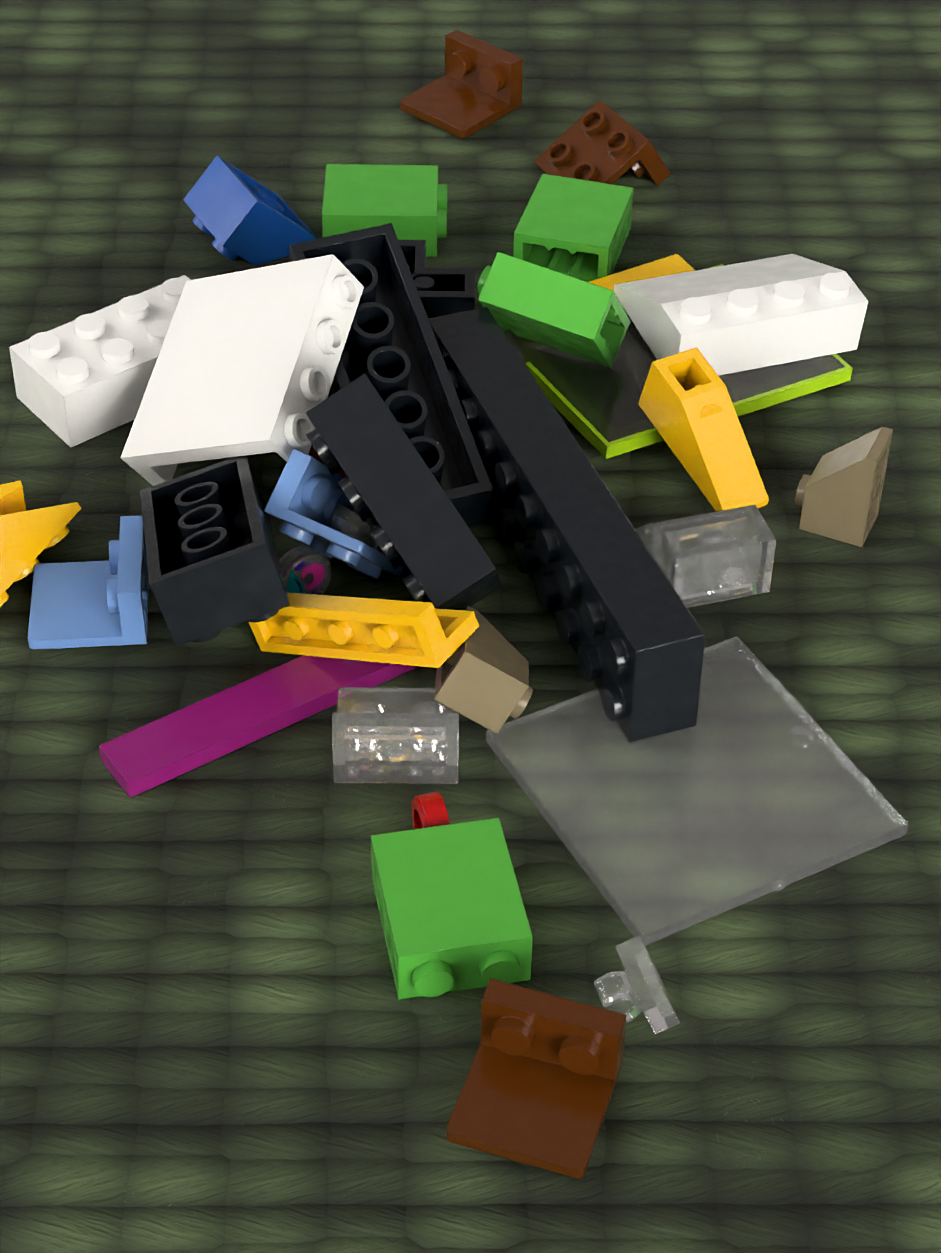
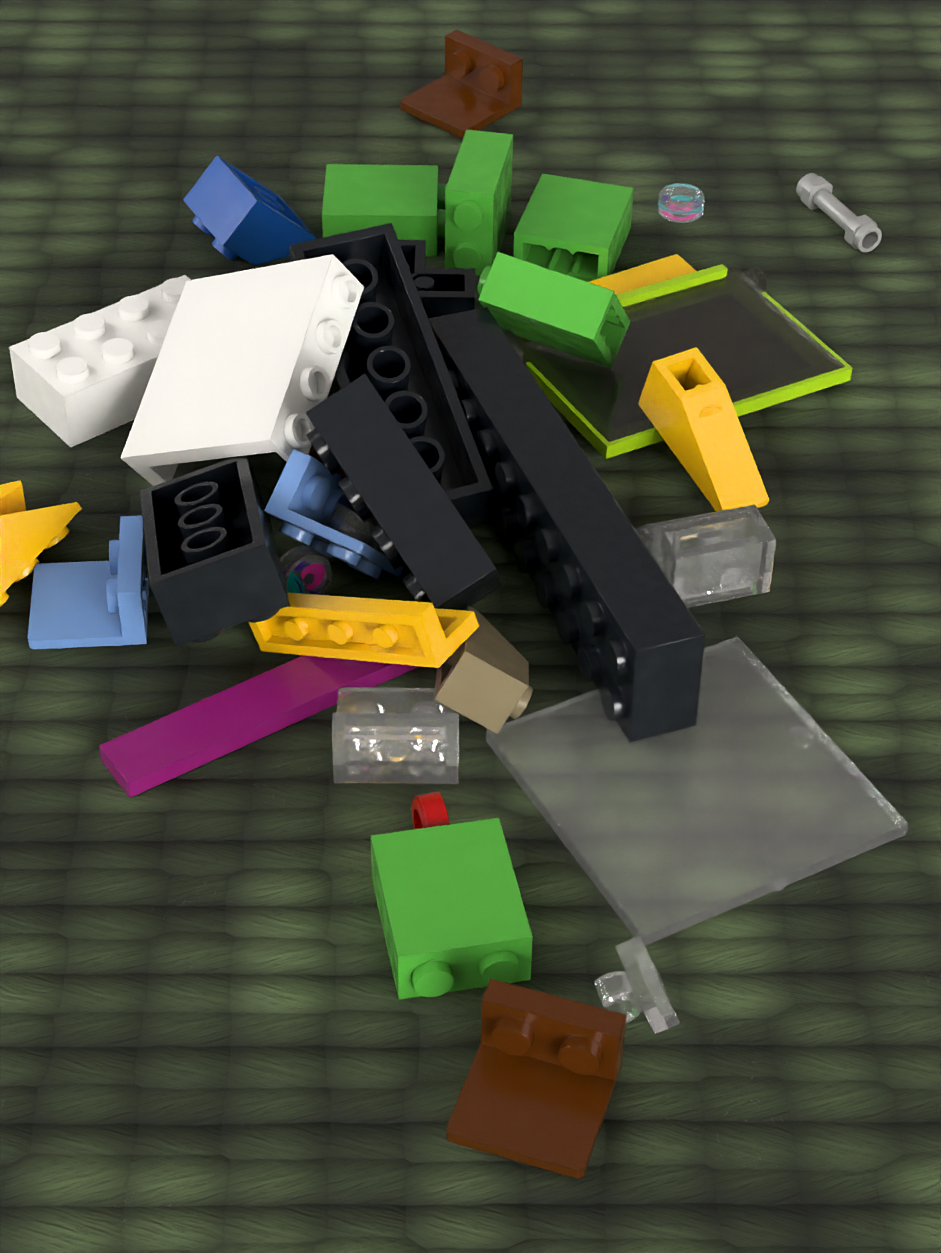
(478, 200): none -> bright green brick
(602, 150): reddish brown bracket -> none
(681, 203): none -> clear tile
(748, 312): white slope -> none
(846, 489): dark tan slope -> none
(860, 231): none -> light grey bar

